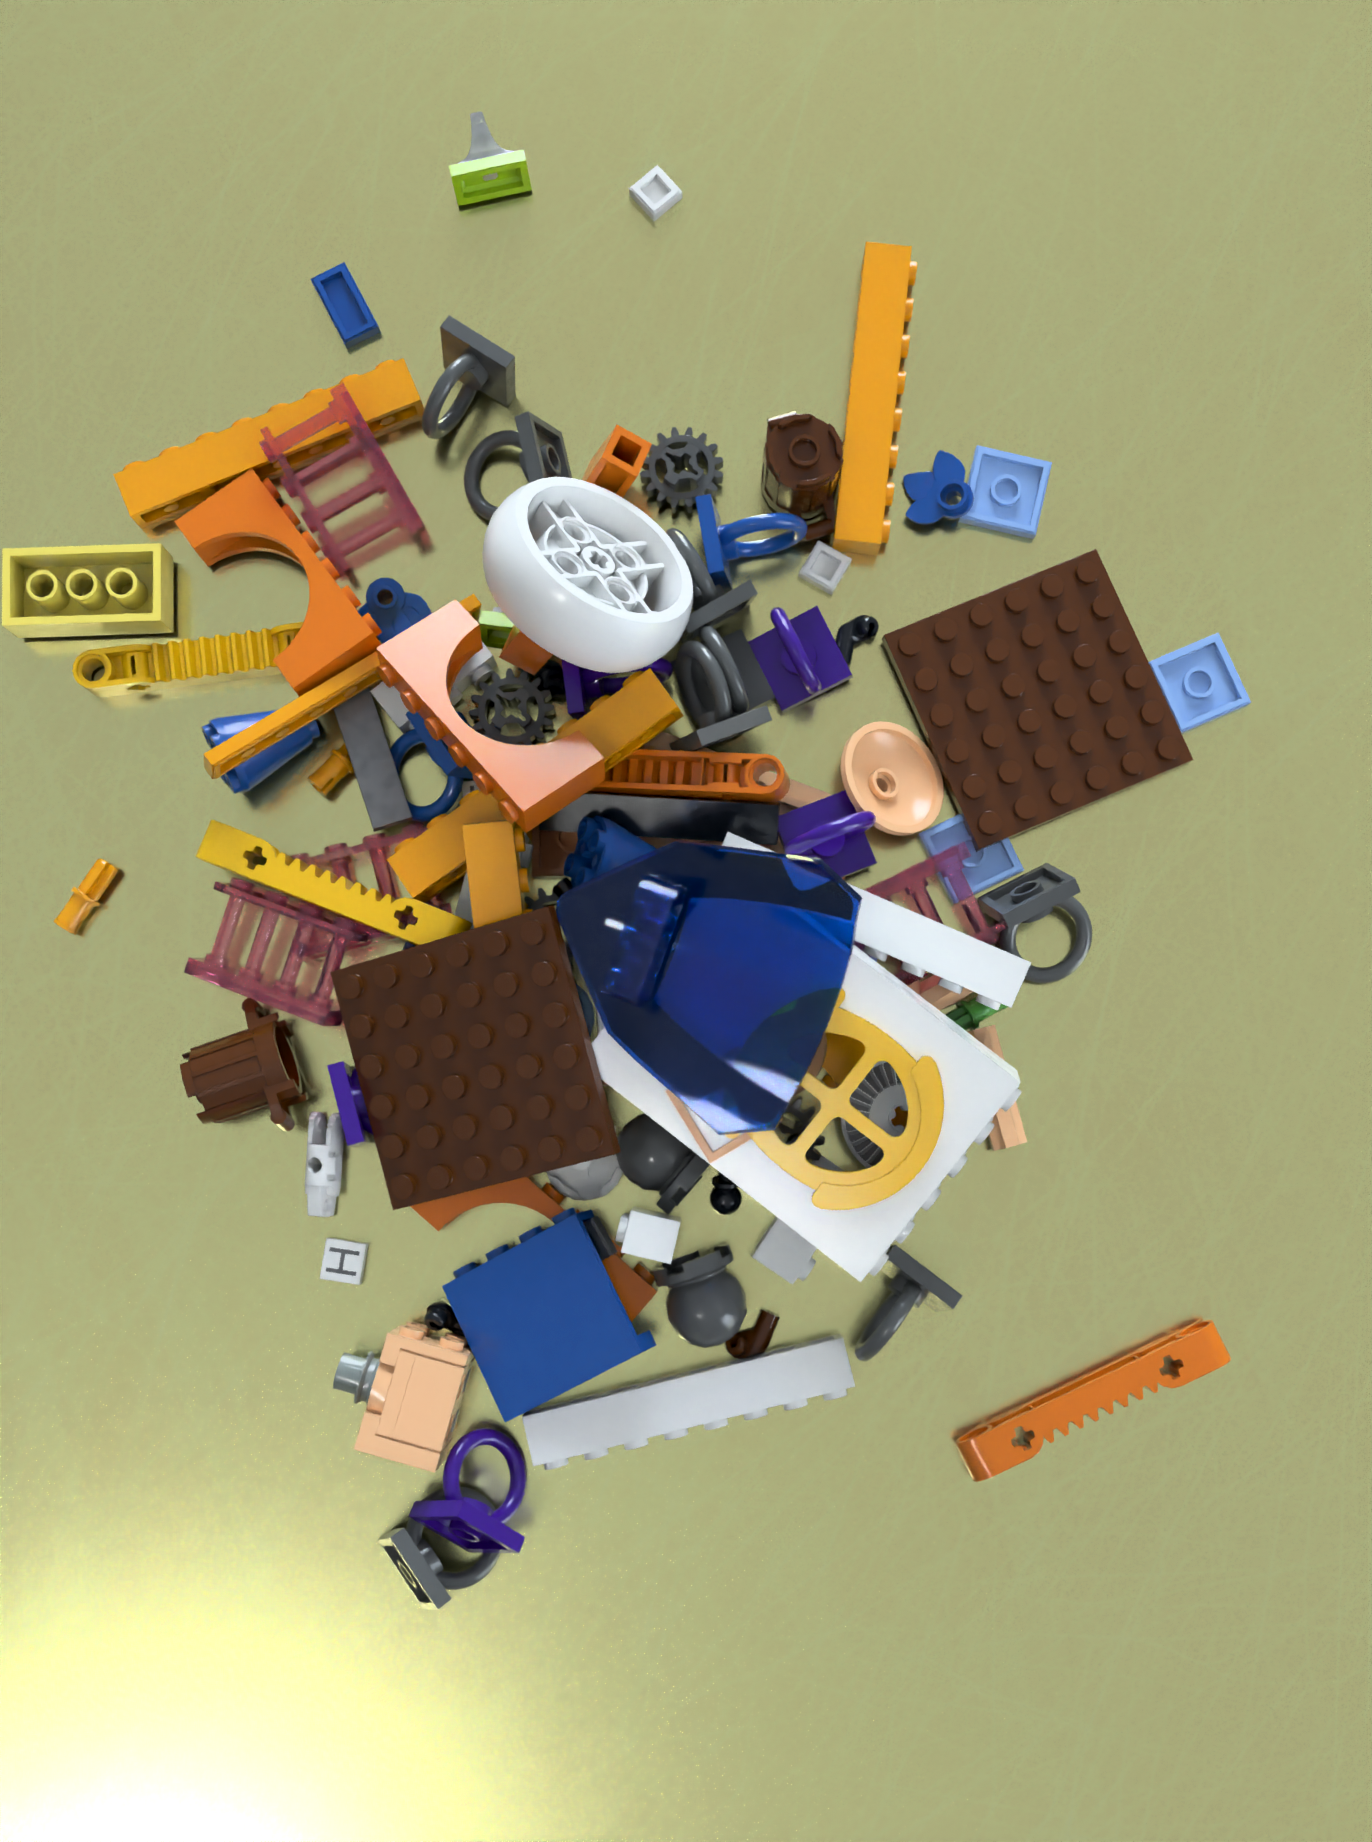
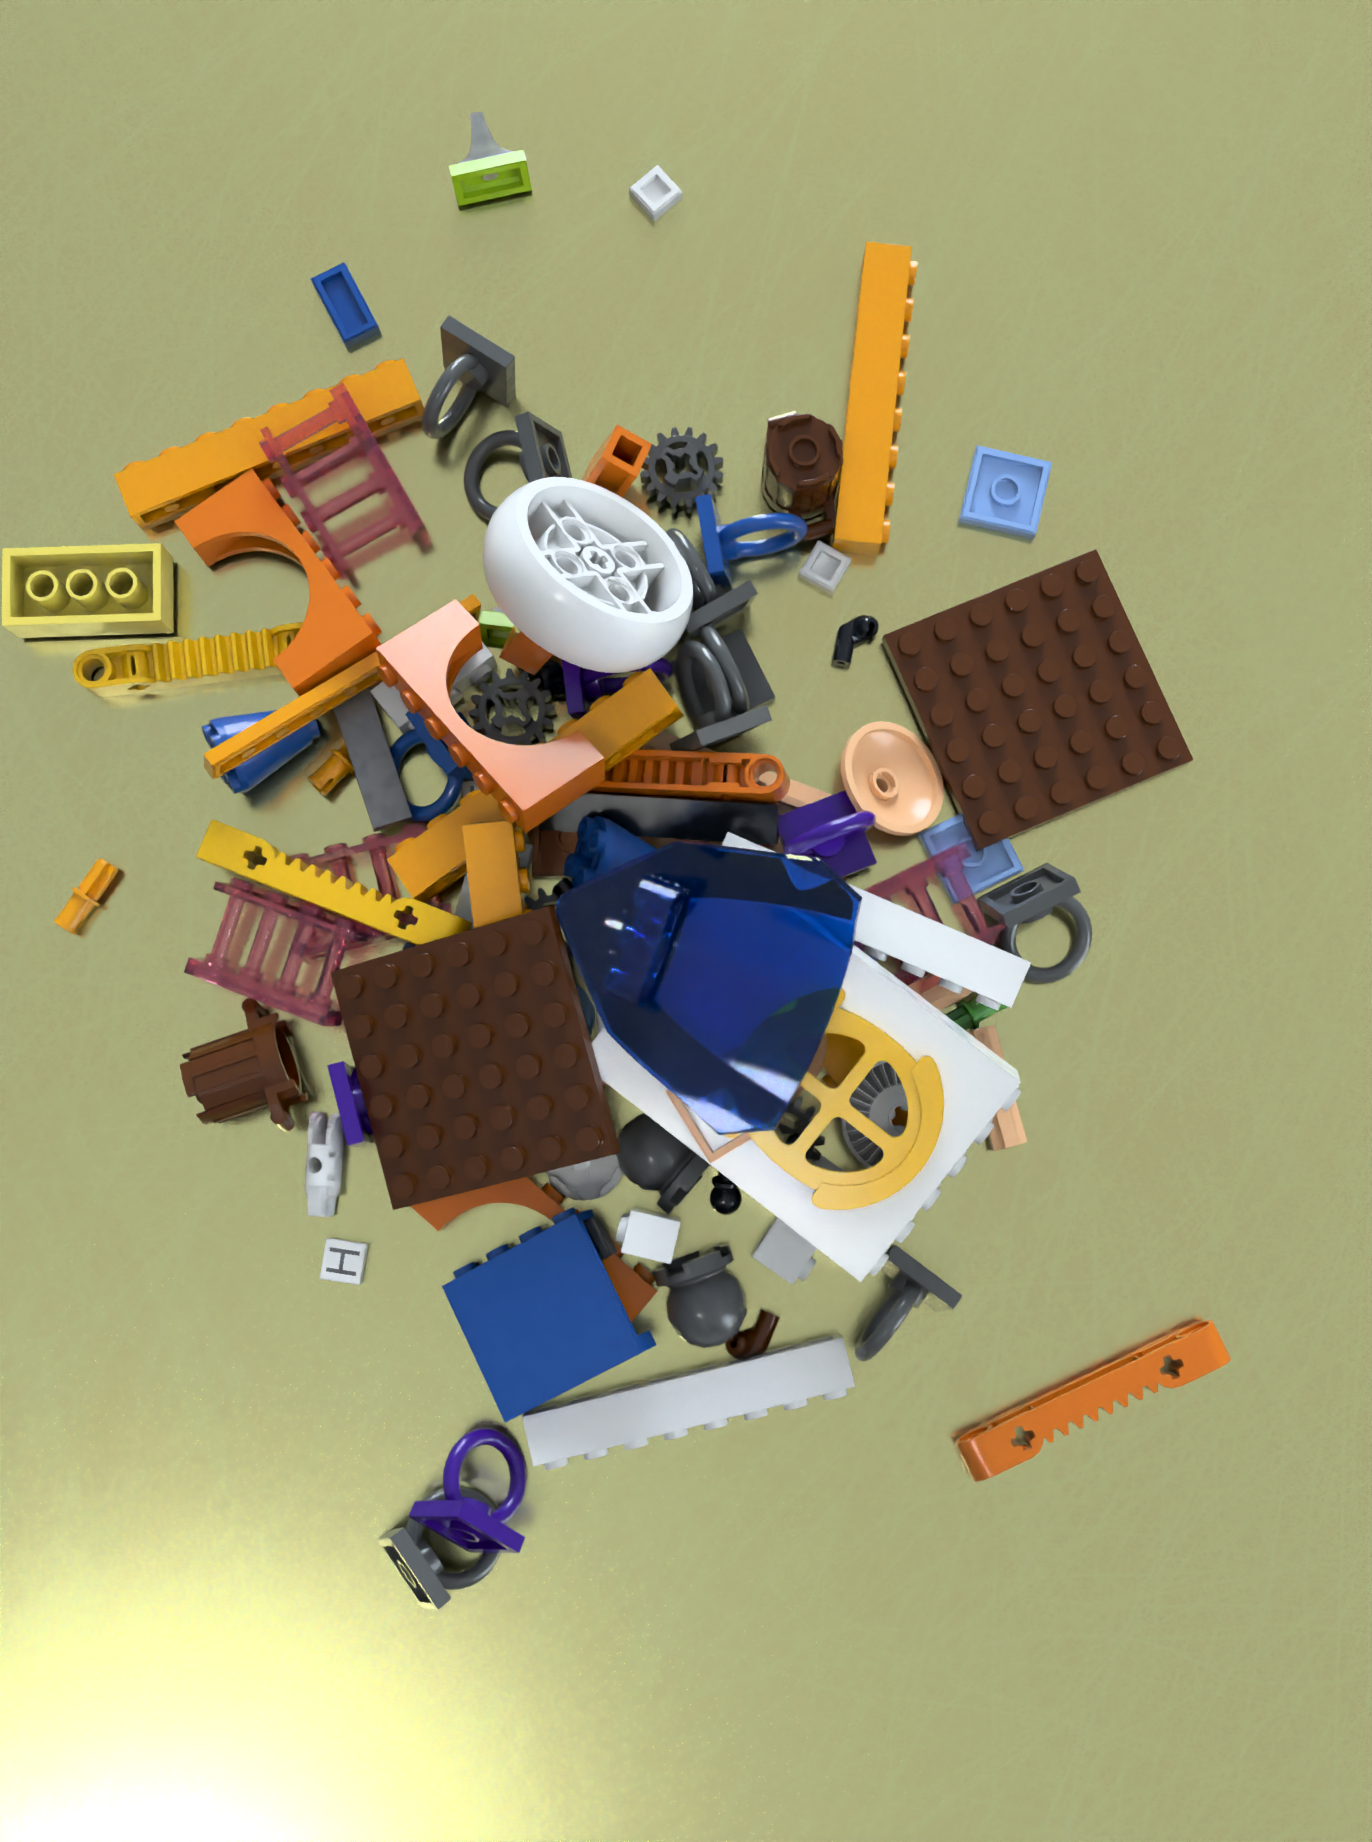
(397, 616): blue plate -> none
(408, 1394): light nougat piece -> none
(441, 1316): black arm -> none
(799, 657): dark purple tile -> none
(934, 489): blue plate -> none
(1200, 682): light blue tile -> none

